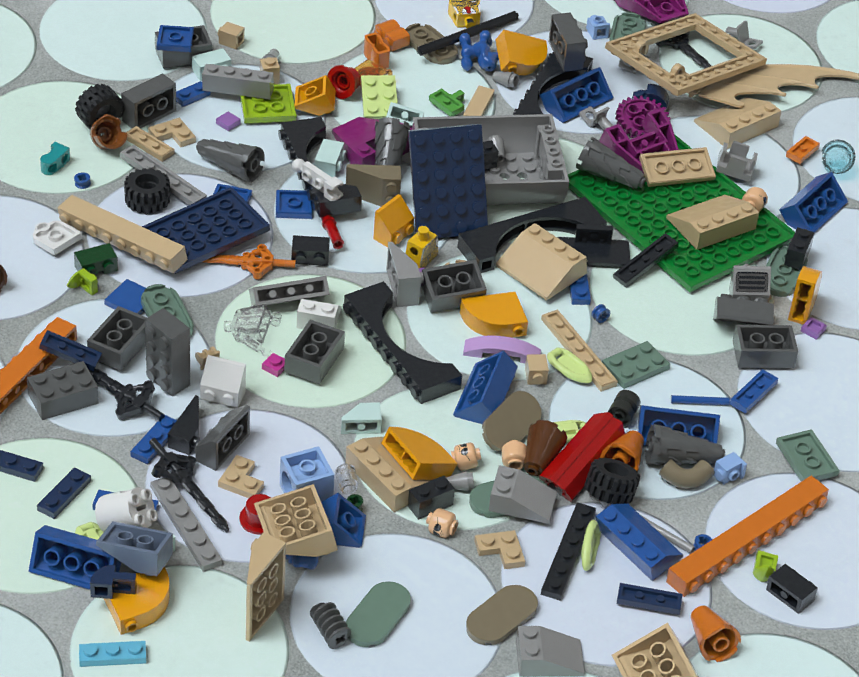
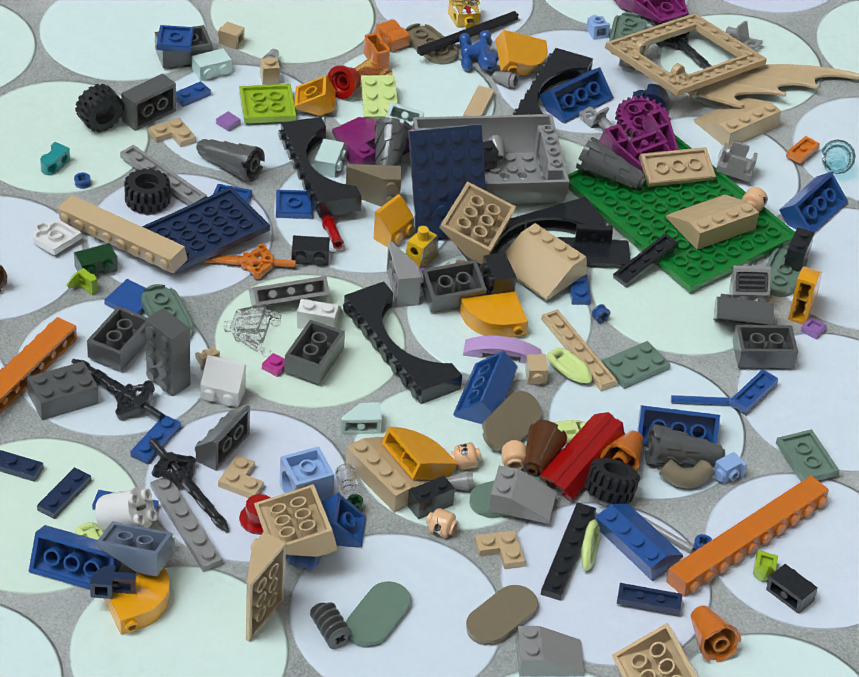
(69, 350): dark blue plate -> none
(111, 137): dark orange helmet -> none
(112, 653): medium azure plate -> none
(149, 143): tan tile -> none
(185, 431): black slope -> none
(237, 81): light grey brick -> none
(319, 179): white plate -> none
(448, 103): bright green hinge -> none
(477, 221): none -> tan slope
(498, 274): none -> black brick
(567, 41): dark grey brick -> none
(625, 406): pearl dark grey wheel -> none

